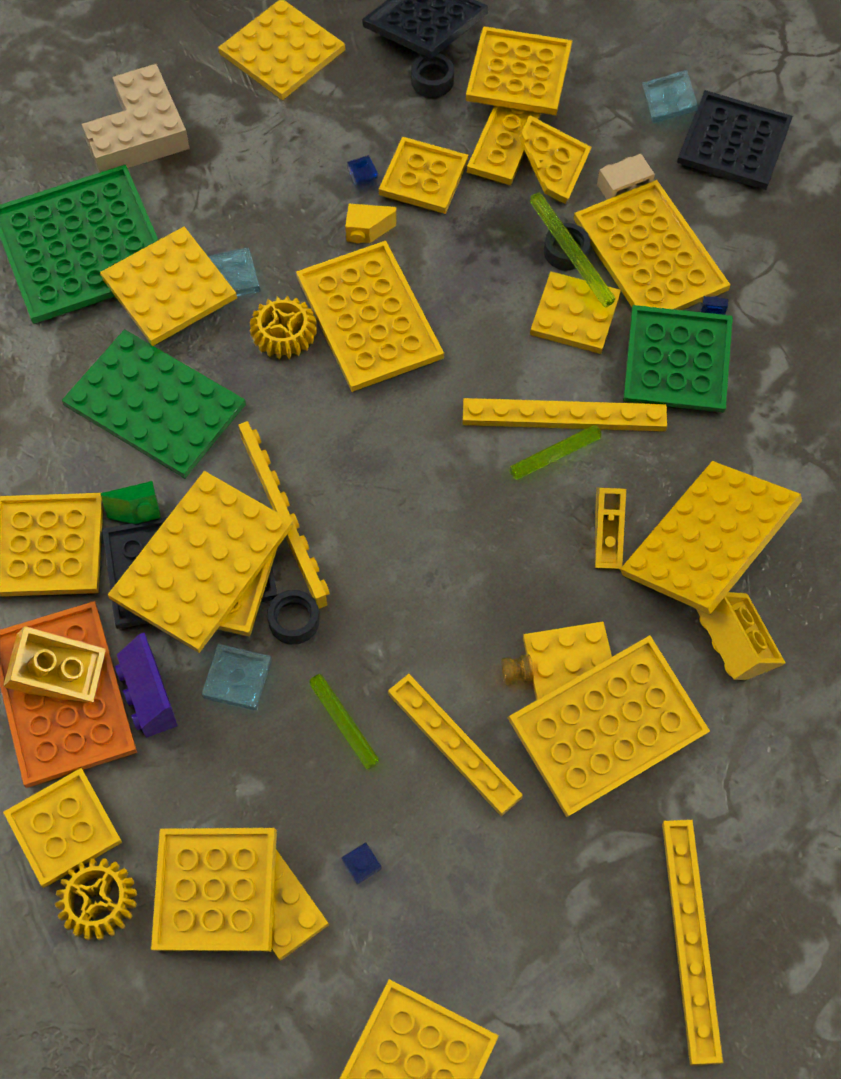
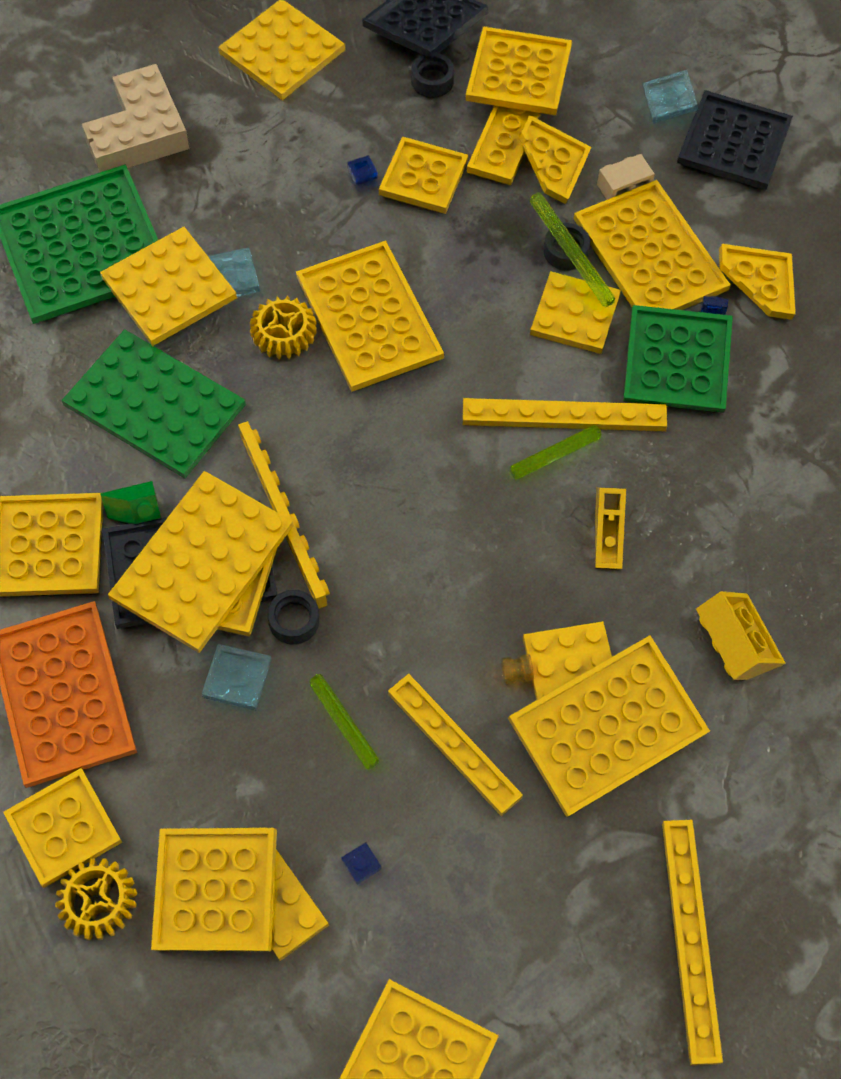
(54, 666): yellow slope -> none
(145, 688): dark purple slope -> none
(368, 222): yellow slope -> none
(711, 536): yellow plate -> none
(762, 276): none -> yellow plate

